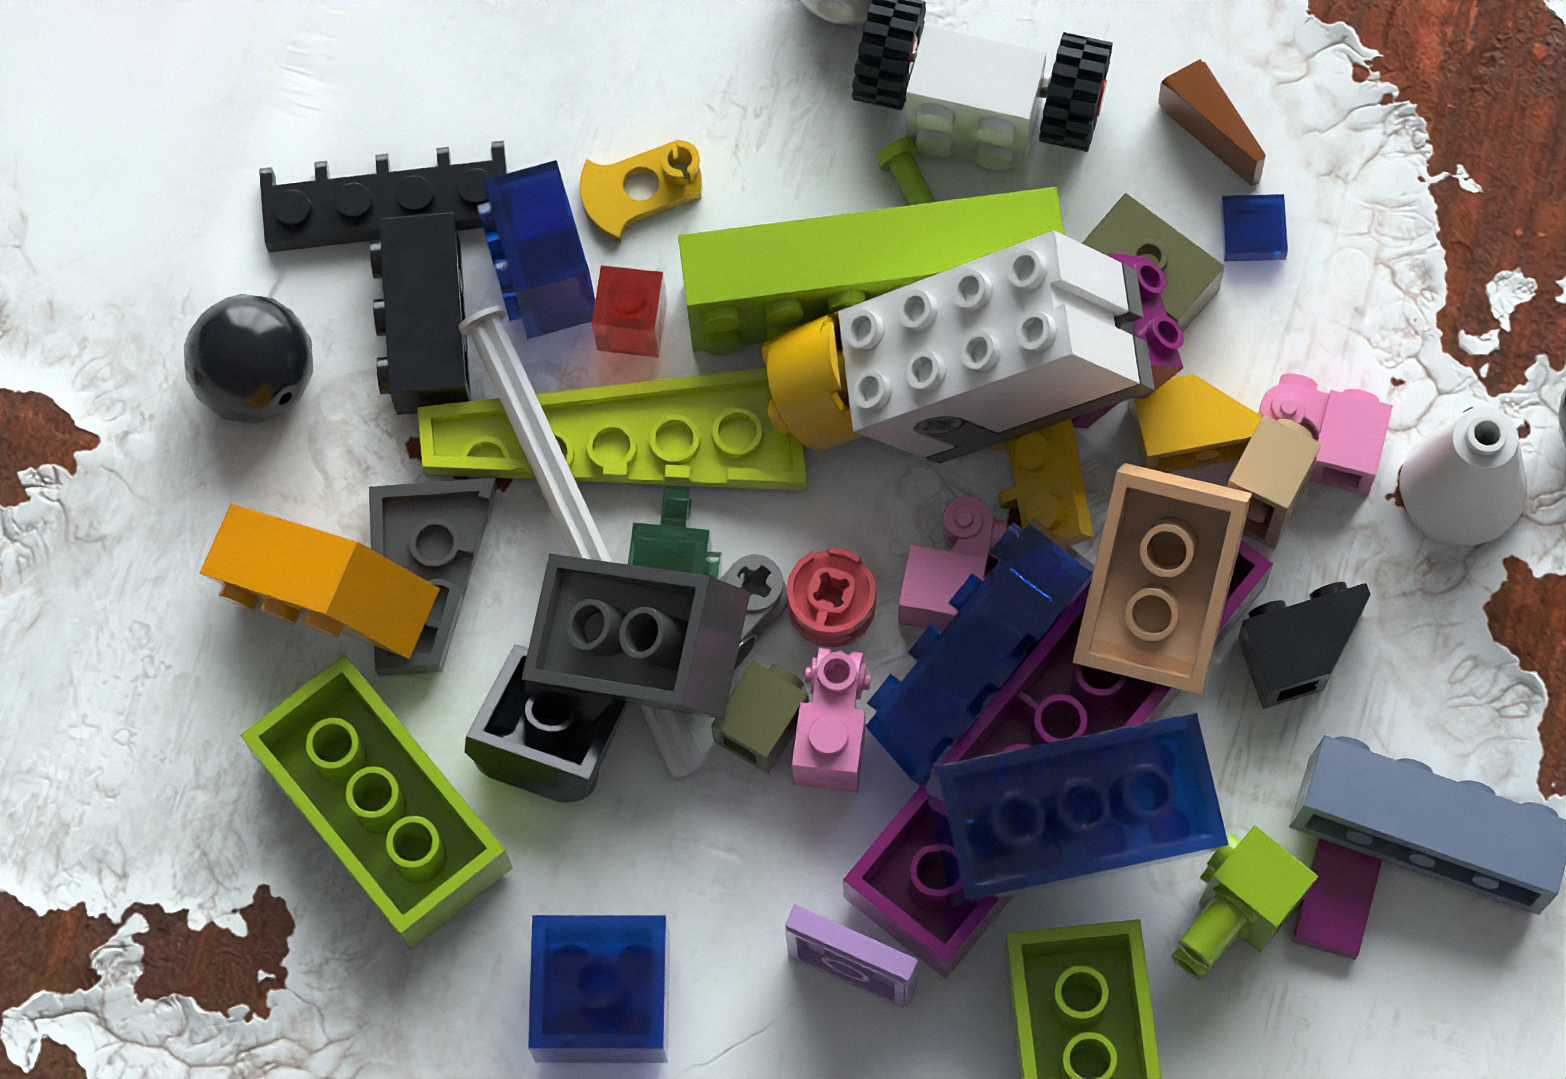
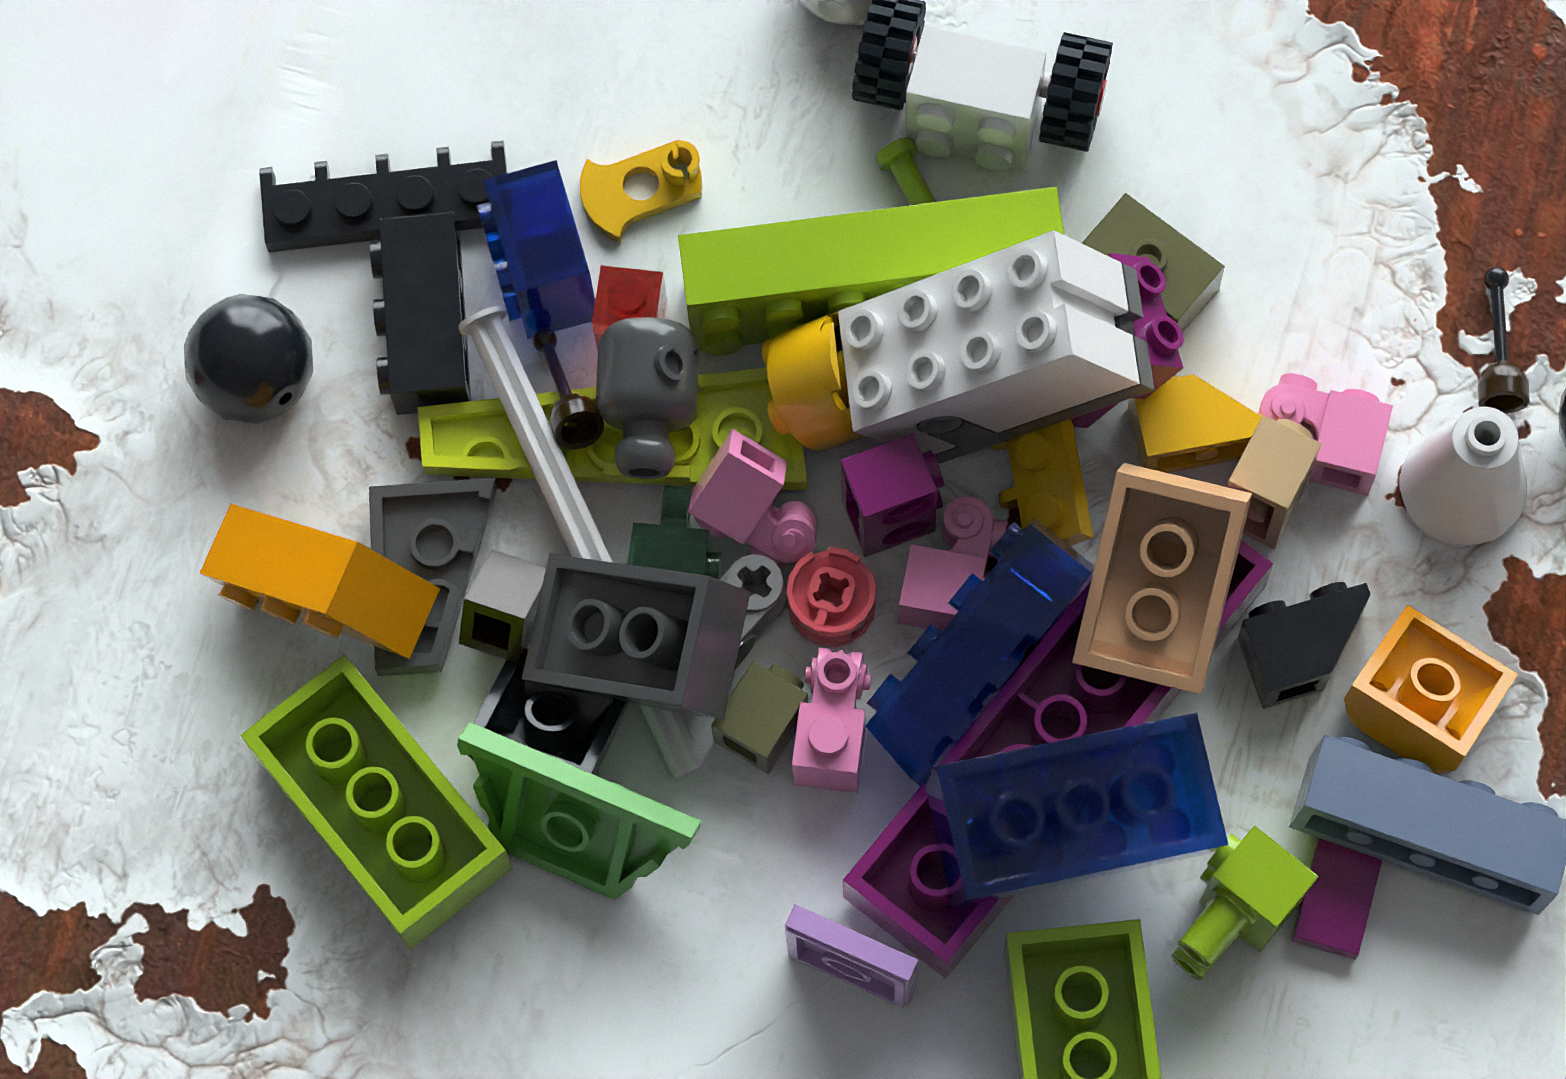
(502, 606): none -> brick
(570, 817): none -> bright green wing
(579, 412): none -> dark brown hinge
(599, 989): clear blue brick -> none
(647, 390): none -> dark grey piece
(737, 500): none -> bright pink brick
(891, 494): none -> magenta brick
(1205, 111): dark orange slope -> none
(1254, 227): clear blue tile -> none
(1426, 692): none -> light orange slope
(1502, 382): none -> dark brown hinge

